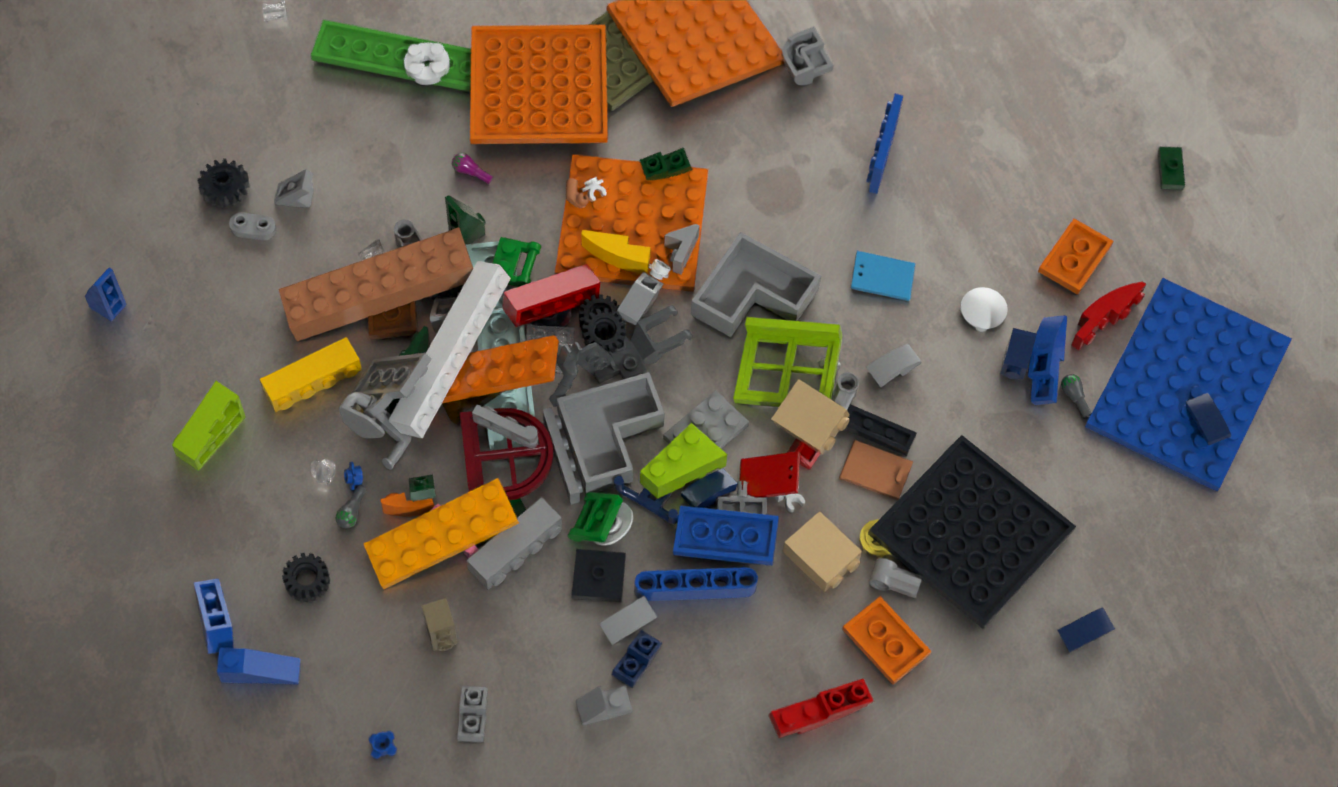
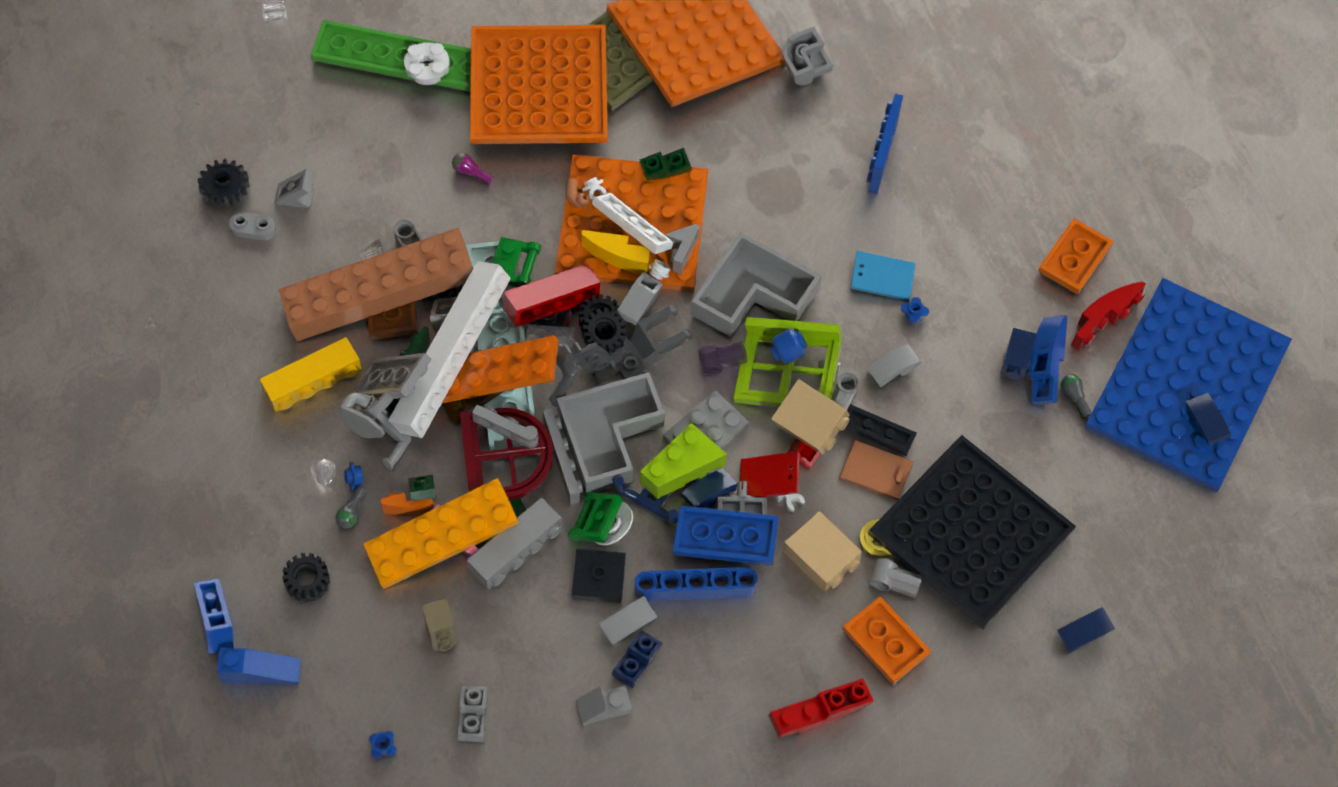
(106, 296): blue slope -> none
(209, 426): lime wedge -> none
(463, 217): dark green slope -> none
(632, 223): none -> white tile
(715, 359): none -> clear purple piece
(788, 346): none -> blue head
(914, 316): none -> blue plate
(983, 308): white dish -> none
(1171, 168): dark green plate -> none

